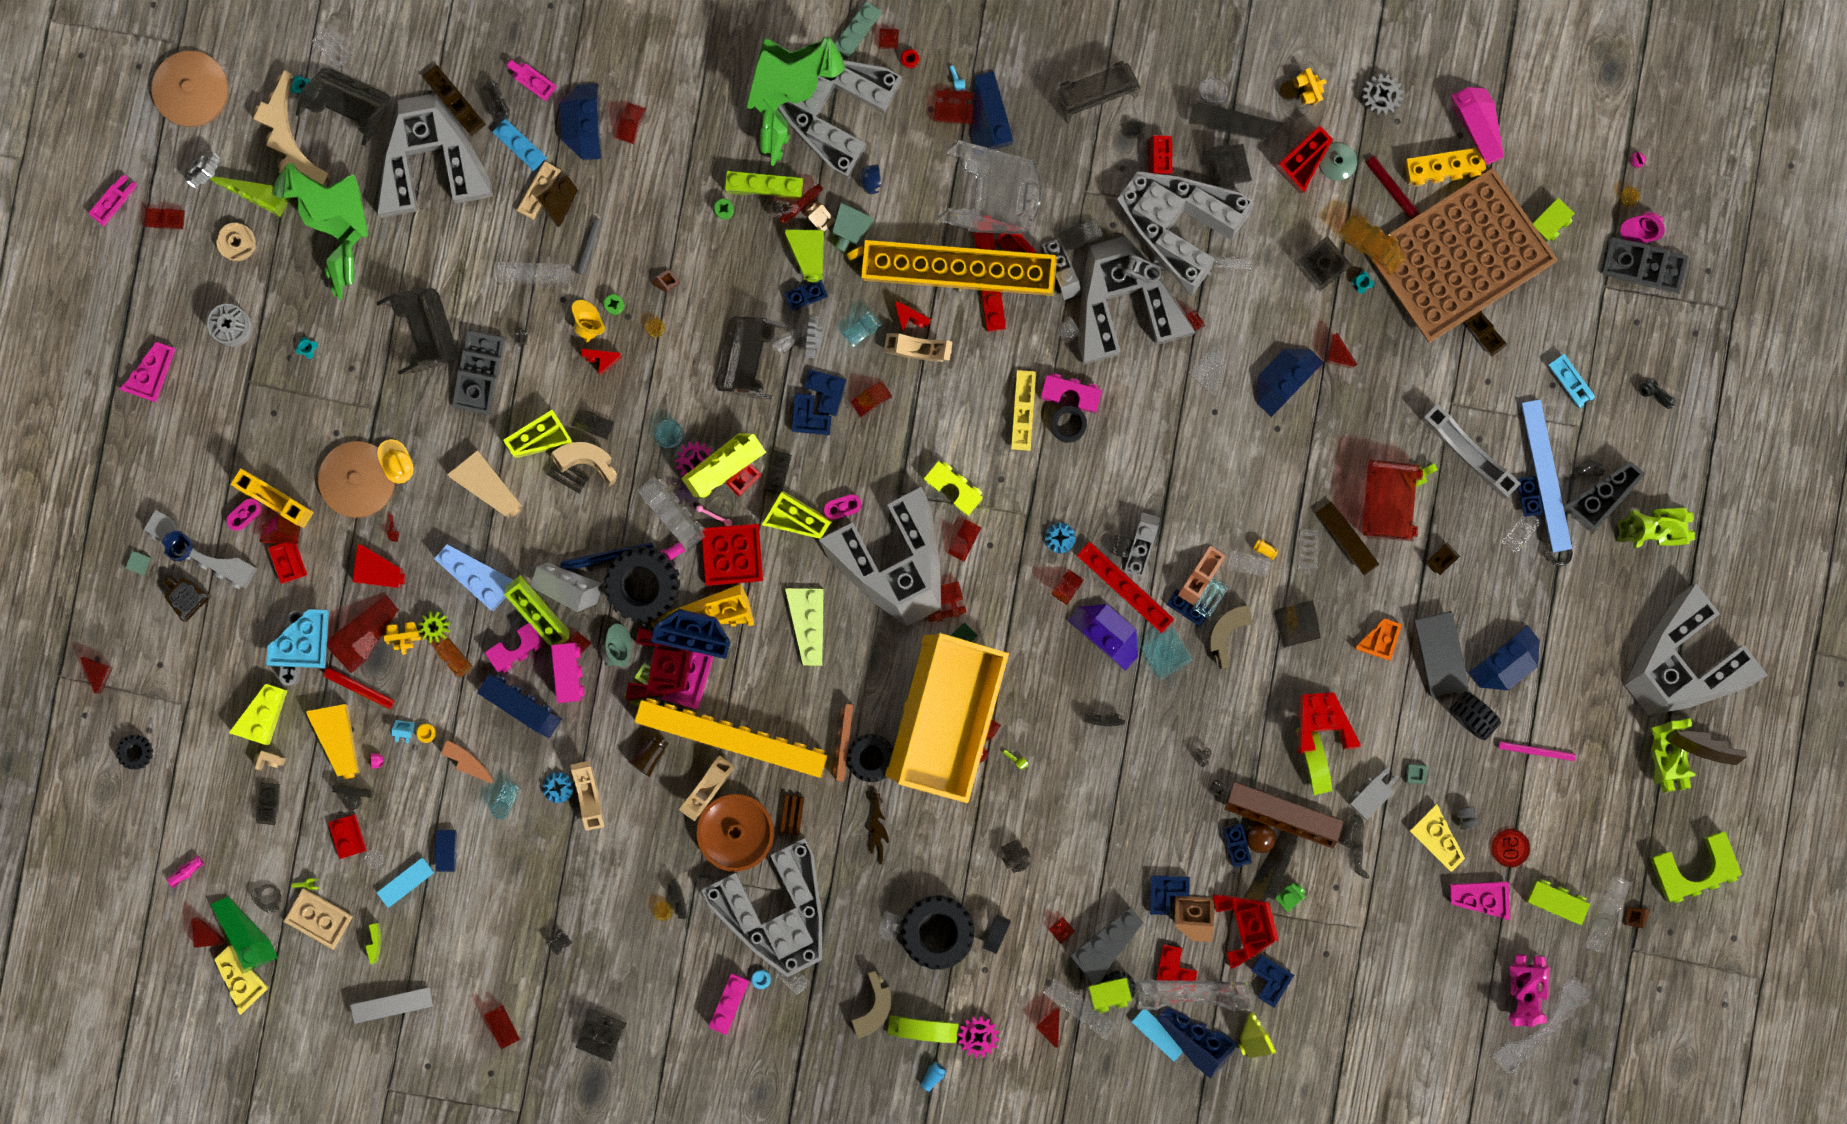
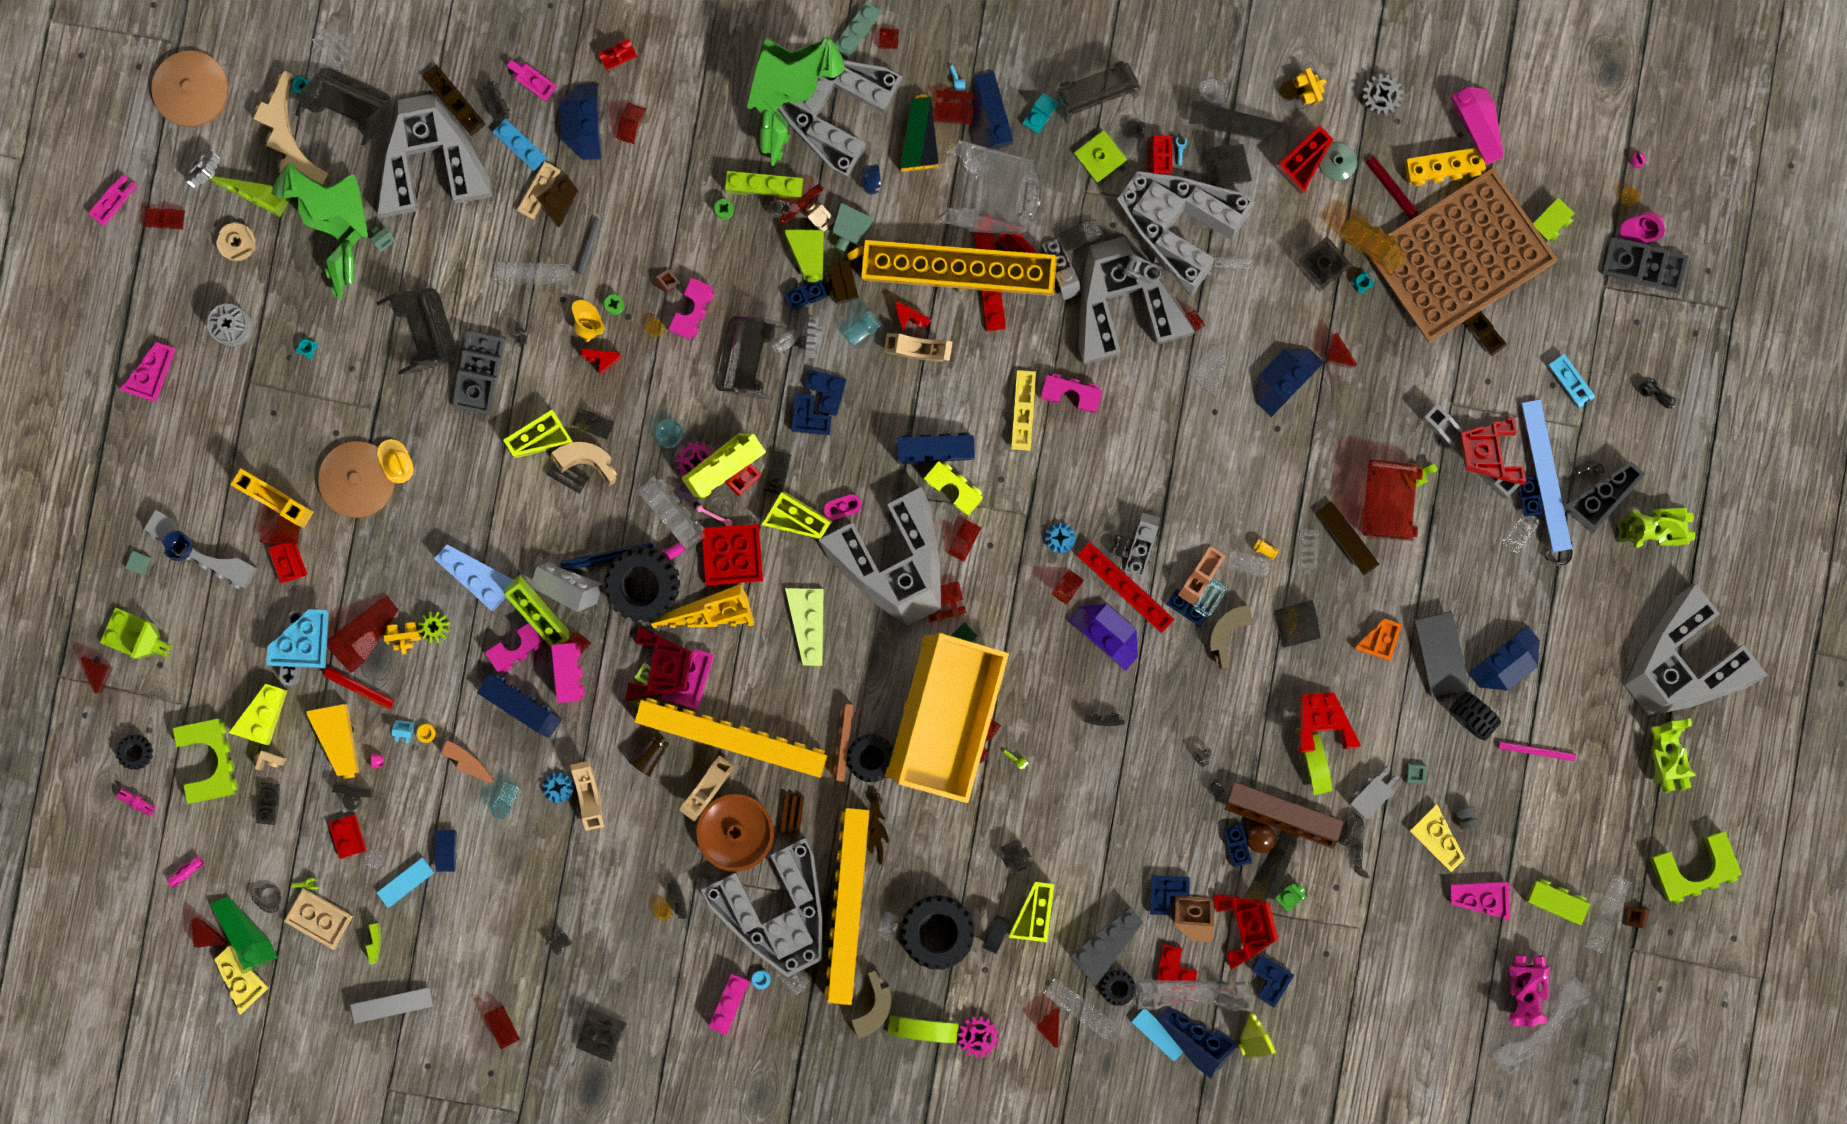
(134, 636): none -> lime plate
(136, 802): none -> dark pink pin
(185, 597): torso -> none
(221, 782): none -> lime arch
(244, 514): dark pink plate -> none
(376, 570): red slope -> none
(382, 238): none -> sand green tile
(391, 534): clear red hand -> none
(458, 663): clear orange hinge -> none
(482, 480): tan slope -> none
(617, 55): none -> red hips
(617, 646): sand green piece -> none
(686, 325): none -> dark pink arch
(692, 633): dark blue wedge -> none
(842, 282): none -> dark brown brick
(848, 906): none -> yellow brick
(871, 398): clear red slope -> none
(909, 52): red plate -> none
(920, 137): none -> dark green slope
(934, 449): none -> dark blue wedge
(934, 1074): dark azure cone -> none
(1035, 914): none -> neon yellow wedge
(1040, 113): none -> teal slope
(1061, 930): clear red tile -> none
(1068, 330): clear slope -> none
(1068, 438): black tyre -> none
(1100, 156): none -> lime plate
(1109, 994): lime piece -> none
(1167, 654): clear light blue plate -> none
(1180, 150): none -> medium azure hand
(1443, 559): dark brown bracket -> none
(1483, 452): none -> red wing
(1510, 848): clear red piece -> none
(1701, 745): dark brown slope -> none

